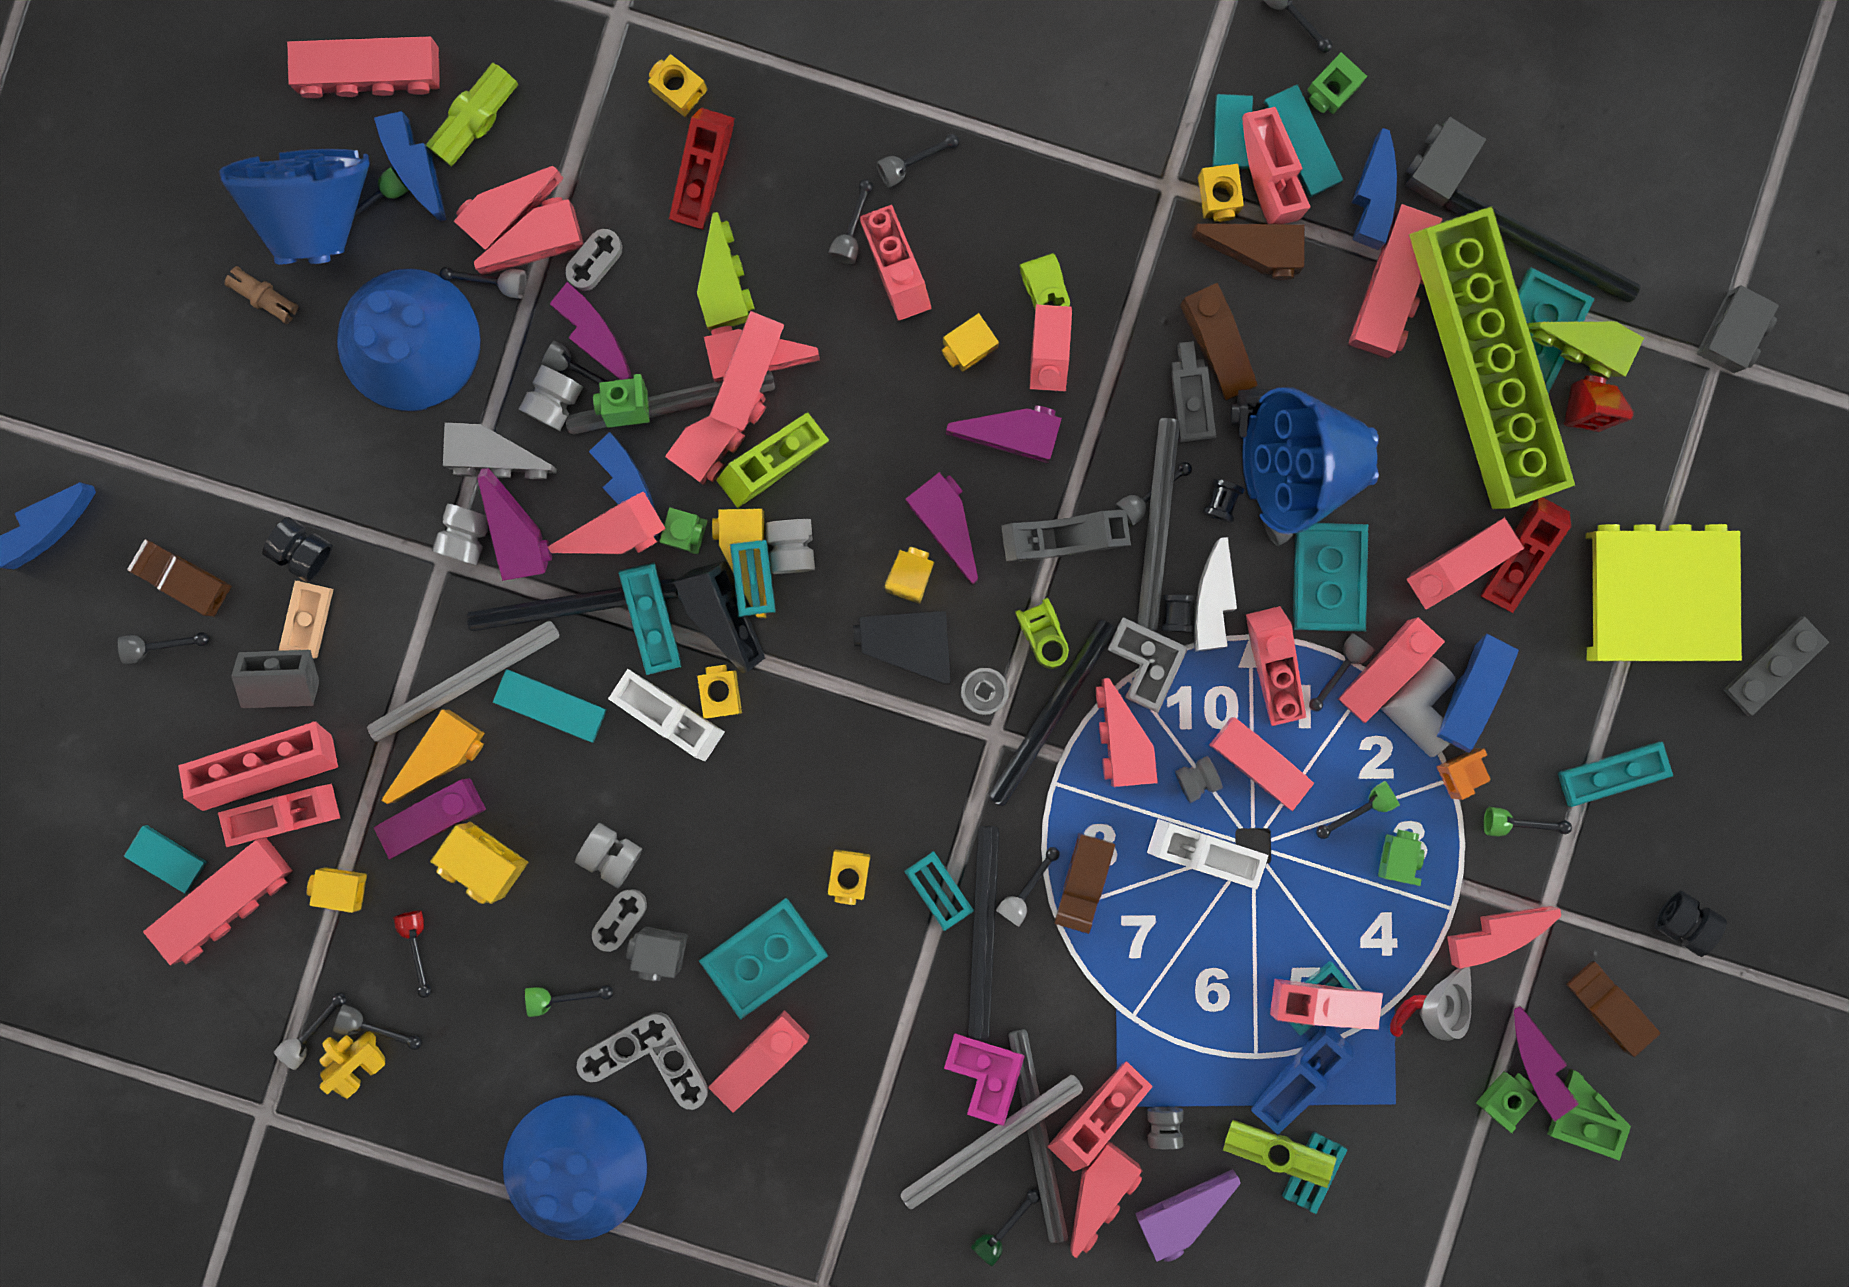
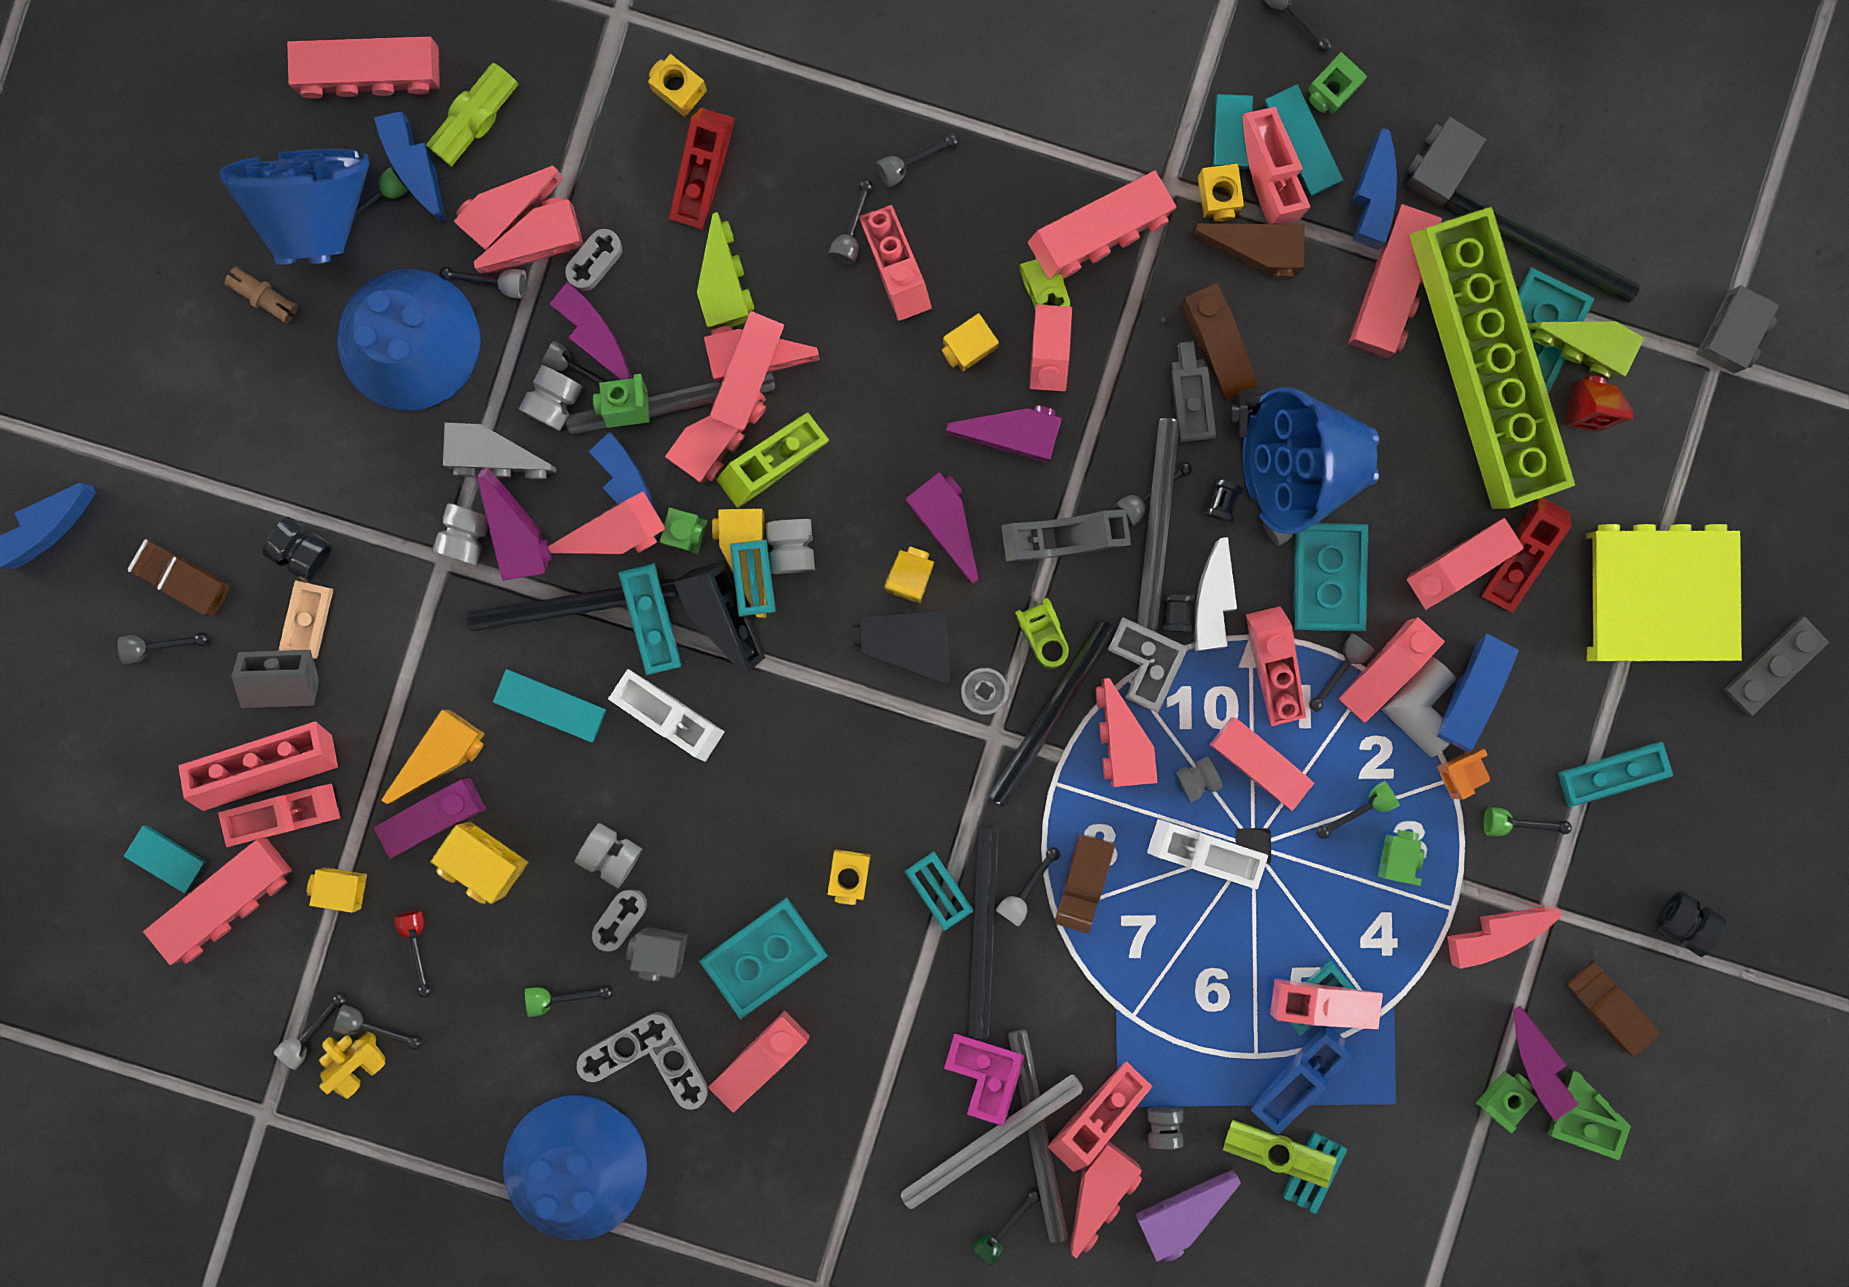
(463, 681): light grey axle -> none
(713, 708): yellow brick -> none
(1102, 225): none -> coral brick
(1443, 1011): light grey piece -> none

